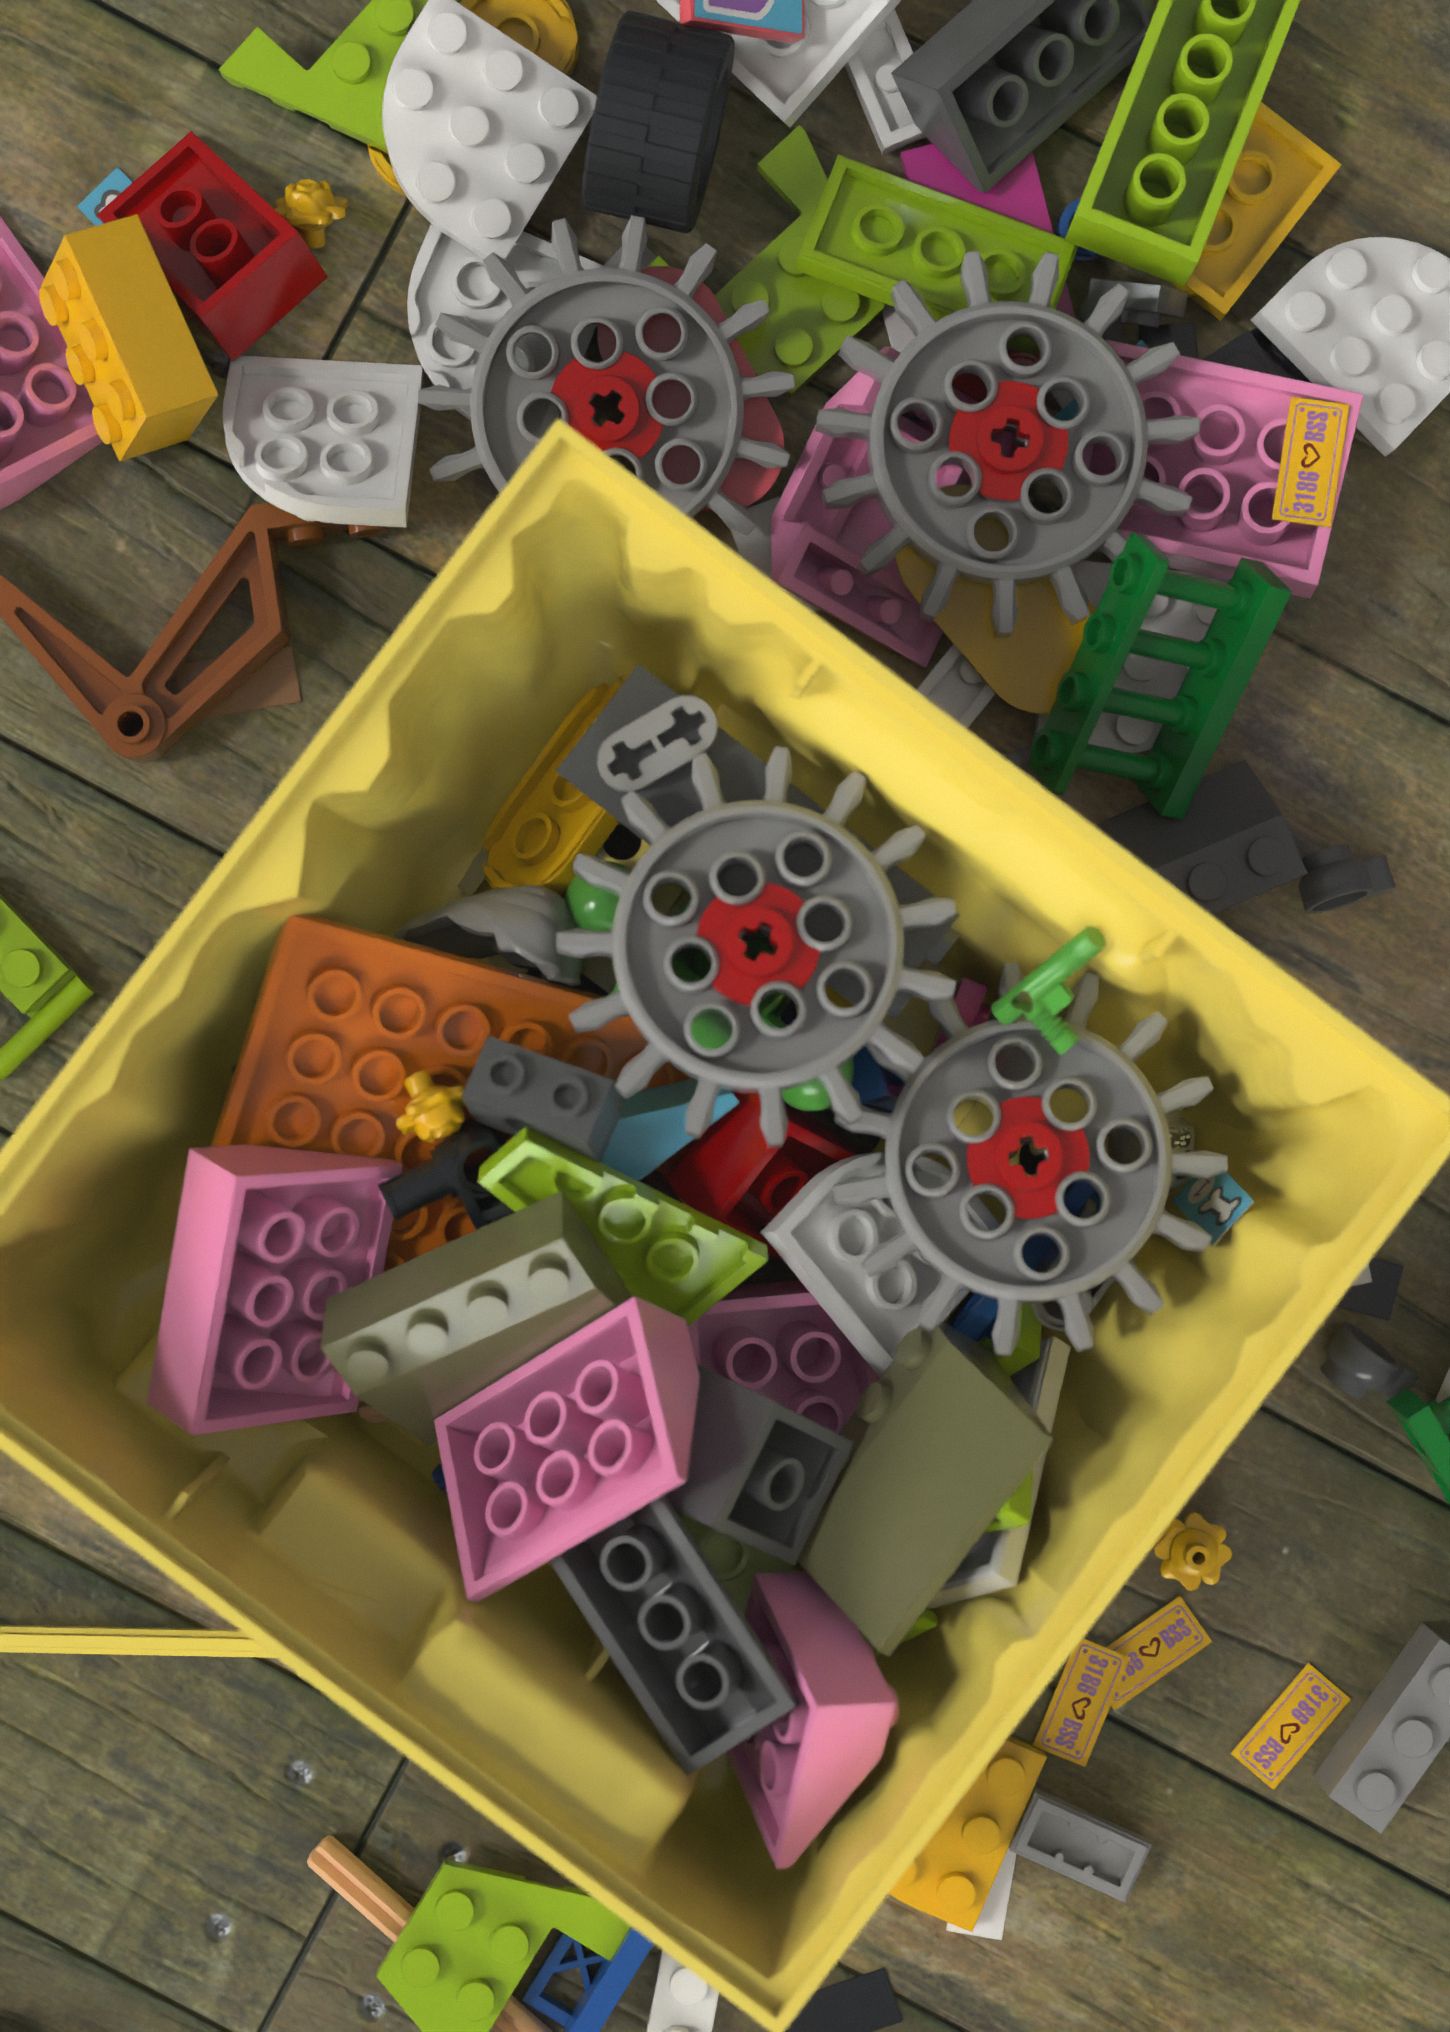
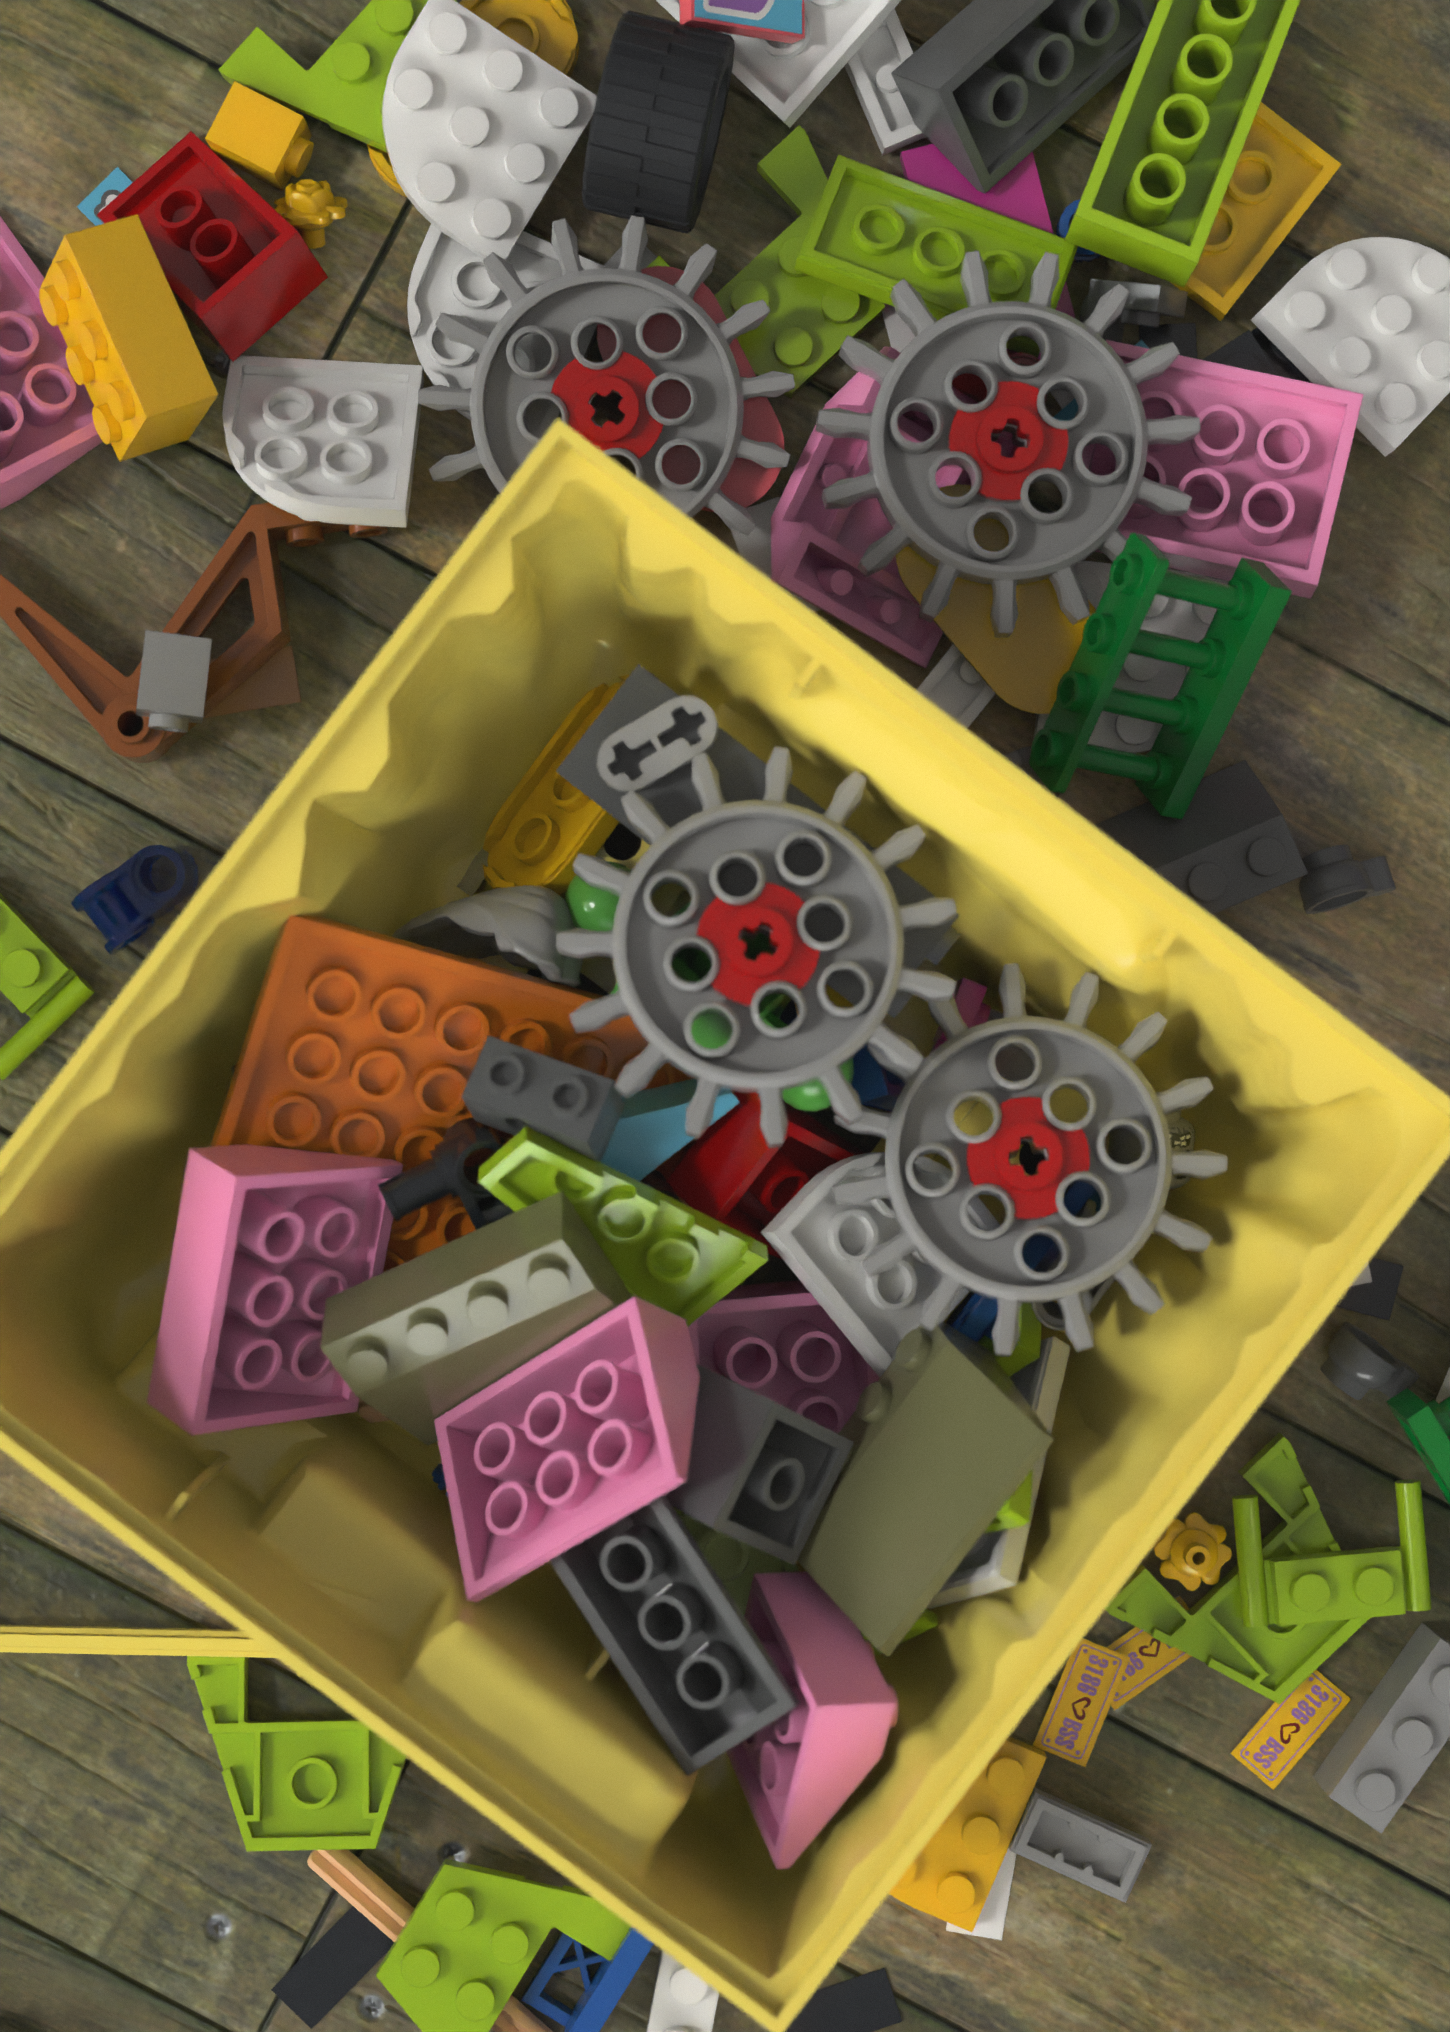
(128, 903): none -> clear blue piece
(173, 680): none -> light grey brick
(260, 137): none -> yellow brick
(296, 1778): none -> lime wing
(332, 1967): none -> black sticker
(433, 1109): yellow plant -> none
(1049, 991): bright green hose -> none
(1213, 1203): sticker -> none
(1264, 1658): none -> lime wing
(1310, 462): yellow sticker -> none
(1336, 1582): none -> lime plate

